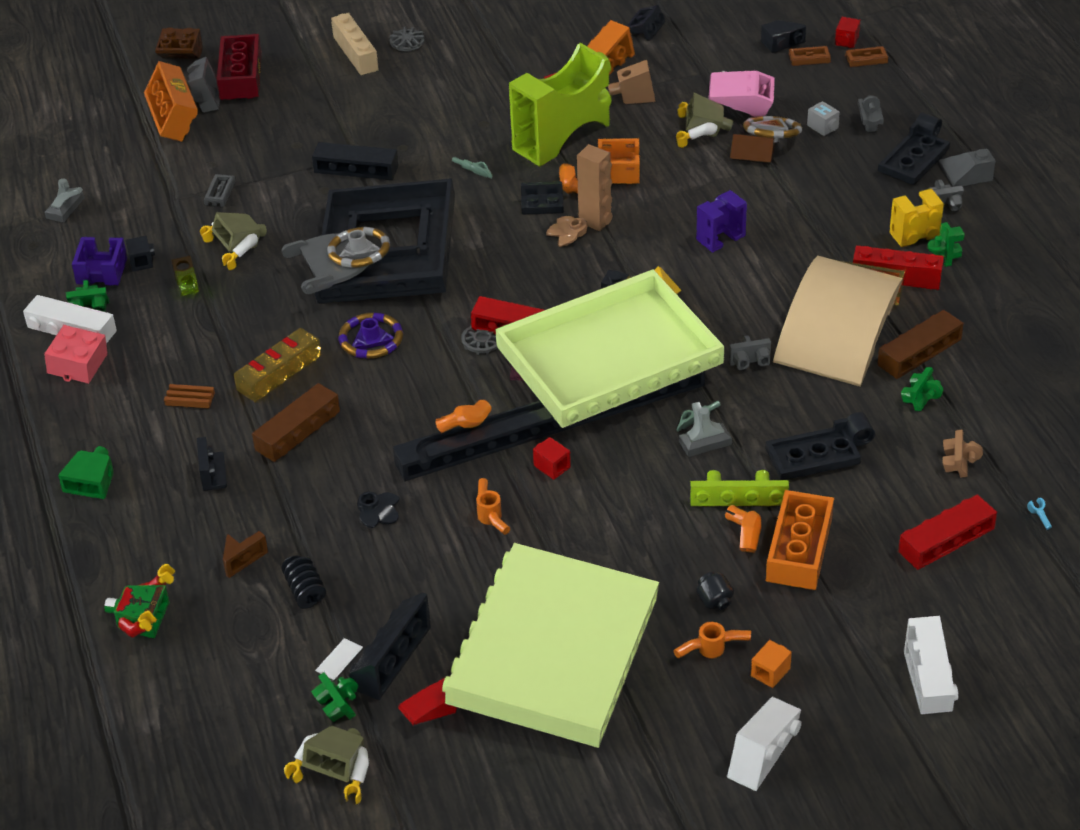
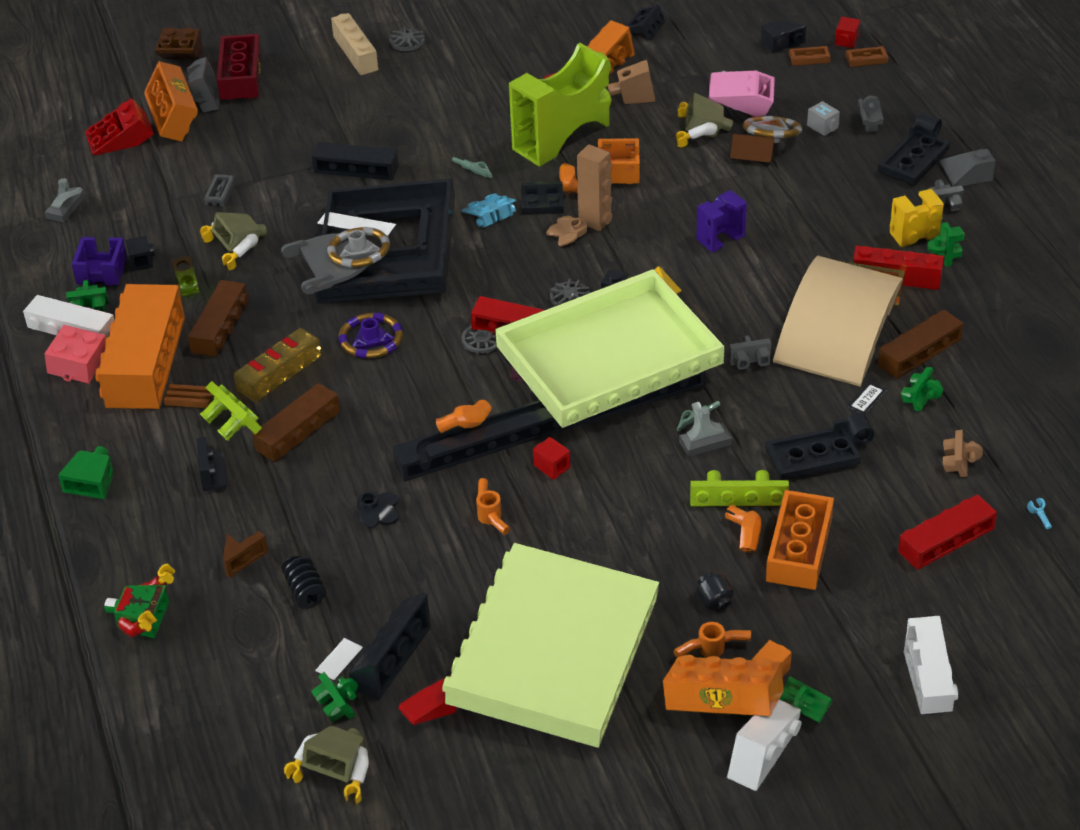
(120, 129): none -> red slope
(141, 346): none -> orange brick
(218, 318): none -> reddish brown brick
(240, 414): none -> lime plate
(351, 222): none -> white sticker
(491, 209): none -> medium azure hinge
(565, 293): none -> dark grey wheel
(723, 685): none -> orange brick
(810, 701): none -> green hips
(866, 398): none -> sticker

